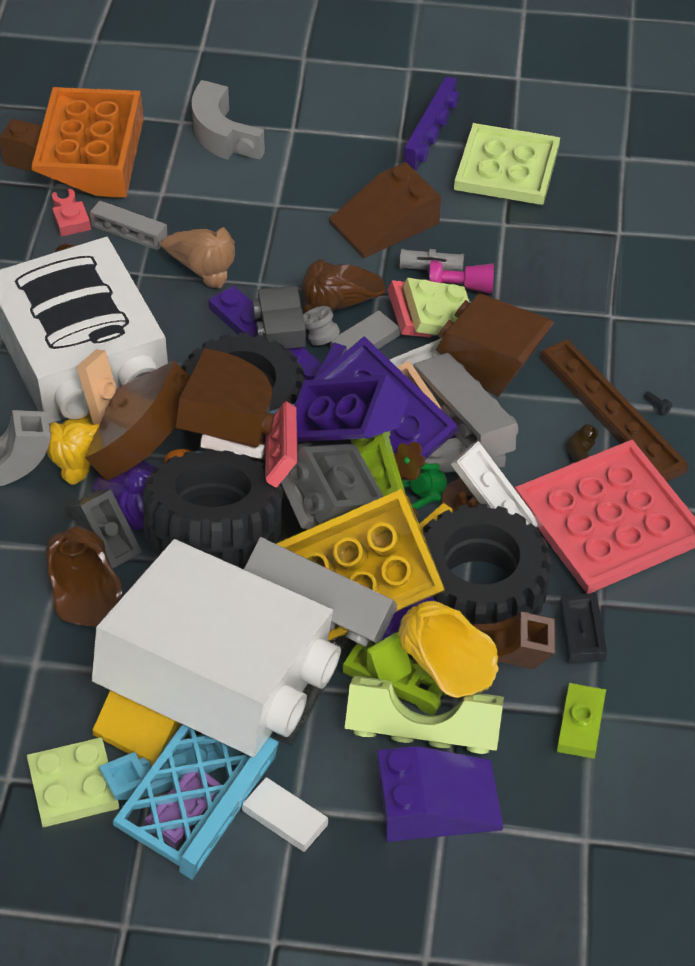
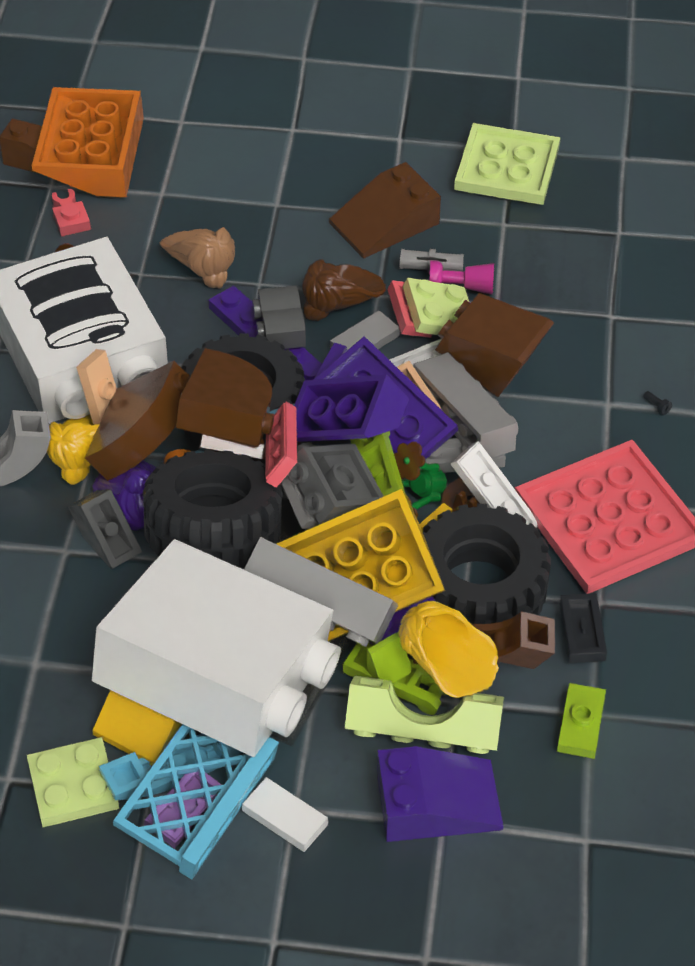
(81, 577): reddish brown hair -> none
(128, 225): light grey piece -> none
(217, 132): light grey arch -> none
(320, 325): light grey wheel -> none
(431, 122): dark purple plate -> none
(582, 442): dark brown arm -> none
(611, 407): reddish brown tile -> none

